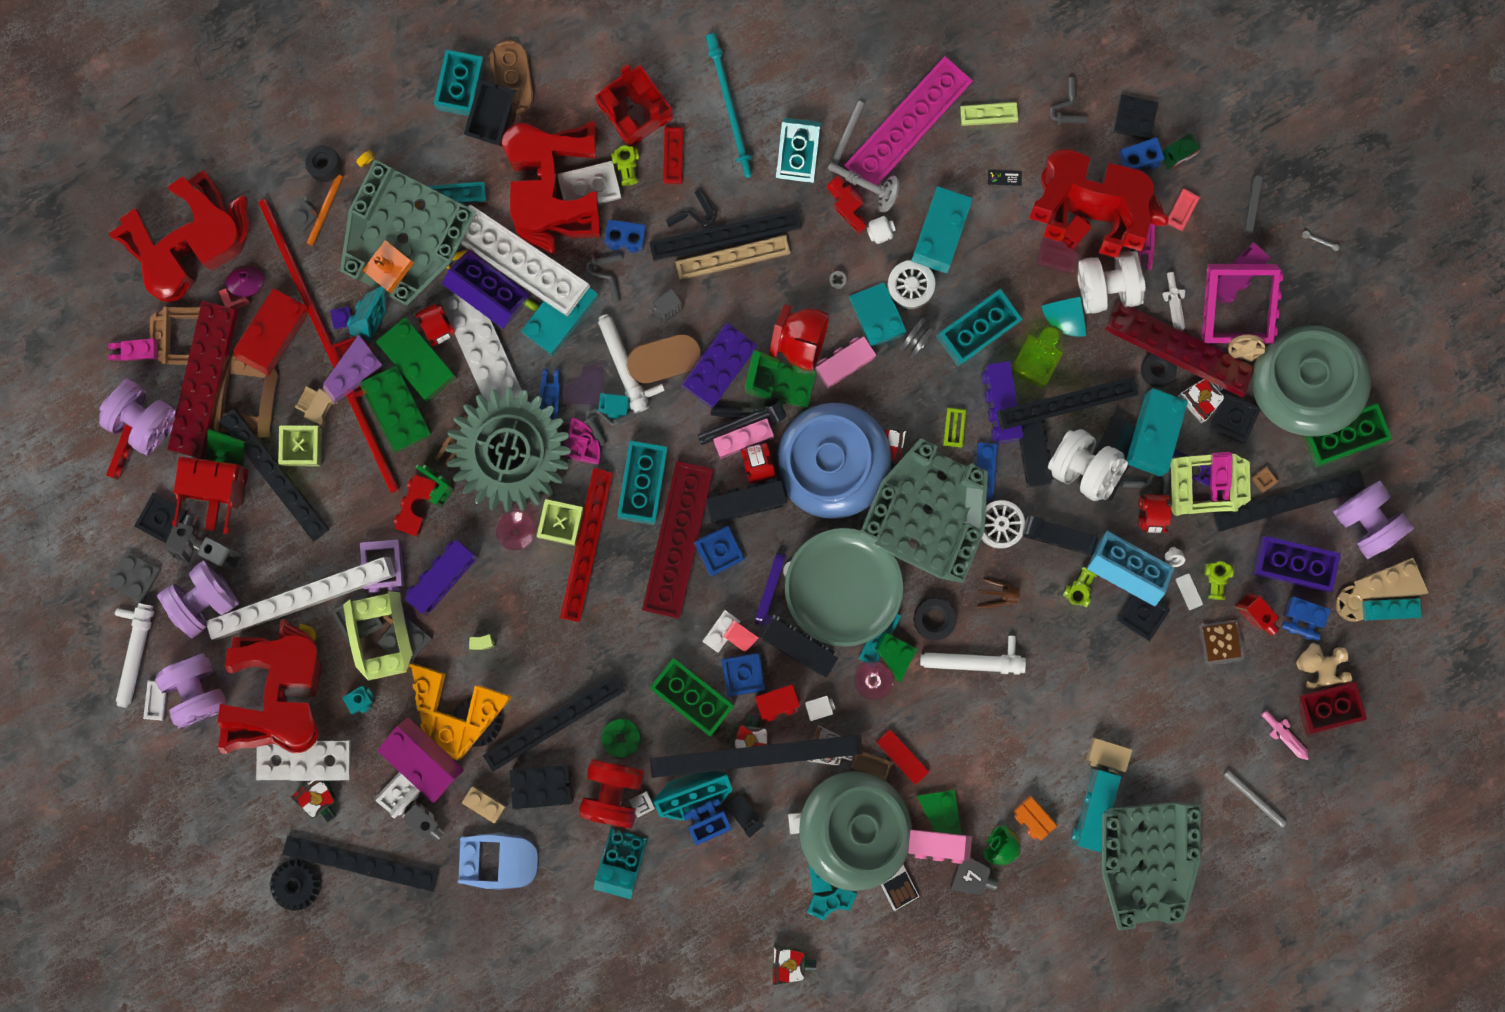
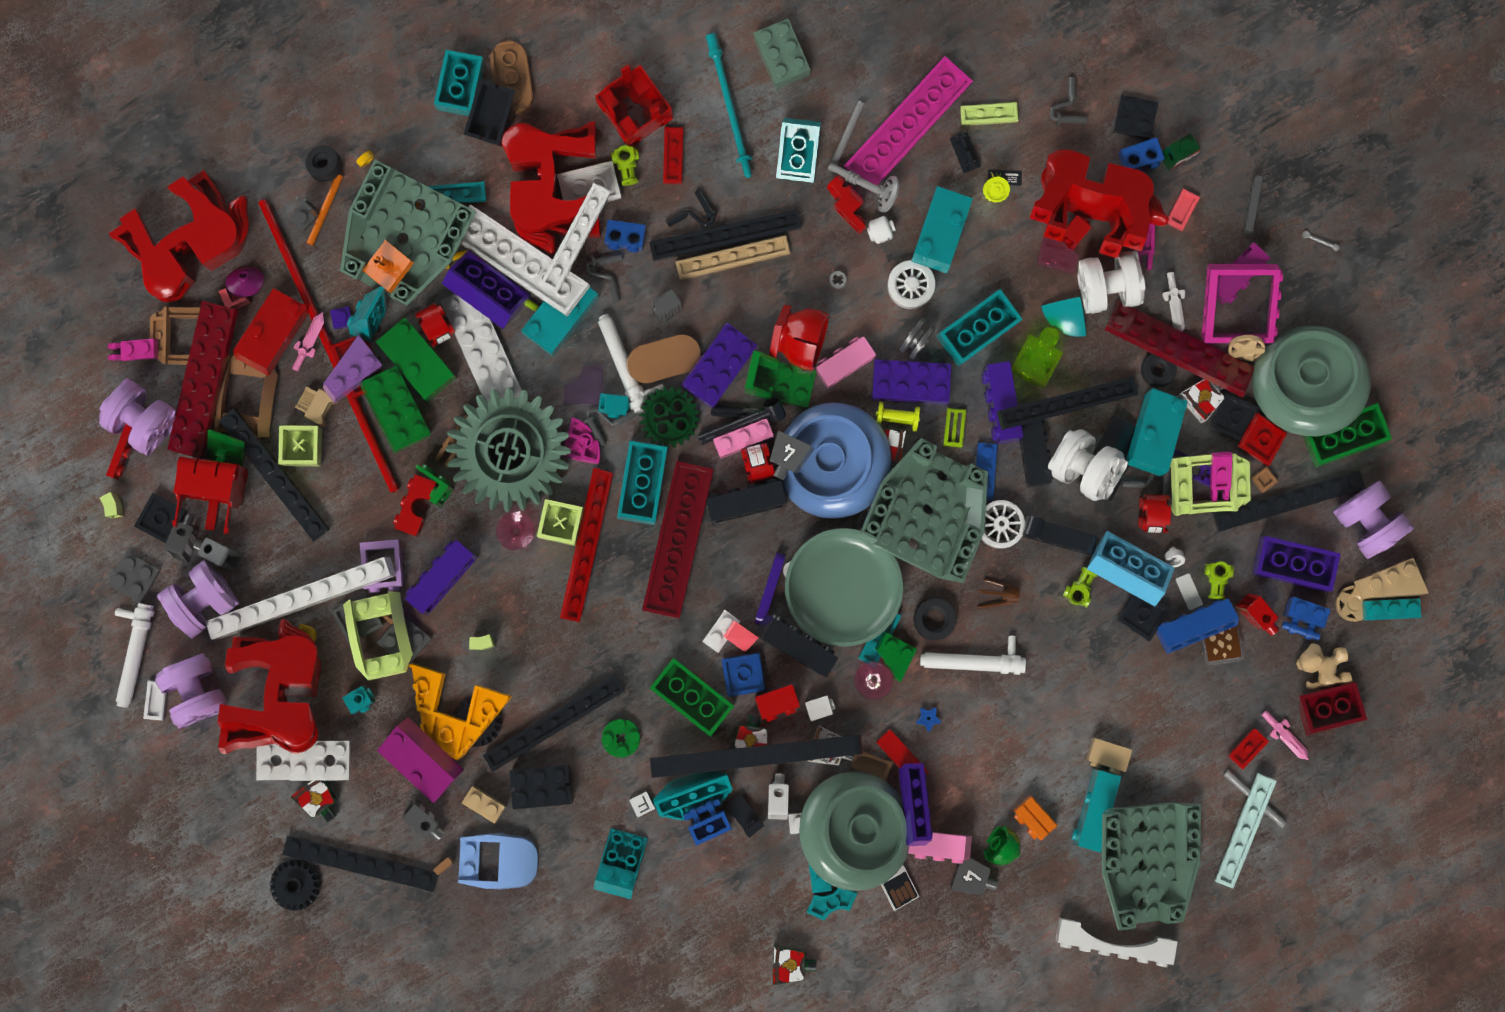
(112, 505): none -> yellowish green piece
(308, 342): none -> bright pink sword
(397, 795): white bracket -> none
(444, 865): none -> medium nougat tile
(550, 392): blue hinge -> none
(575, 238): none -> white tile
(614, 781): red wheel -> none
(666, 400): none -> dark green gear
(719, 550): blue plate -> none
(778, 805): none -> white torso
(781, 54): none -> sand green brick
(789, 454): none -> dark grey torso
(877, 315): teal slope -> none
(898, 416): none -> neon yellow hose
(911, 382): none -> dark purple brick
(915, 804): none -> dark purple brick
(928, 723): none -> blue plate
(941, 811): green wing -> none
(965, 152): none -> black hinge
(996, 189): none -> neon yellow hose
(1159, 950): none -> white arch
(1197, 626): none -> blue brick
(1245, 830): none -> light aqua tile
(1248, 748): none -> red plate
(1262, 439): none -> red tile

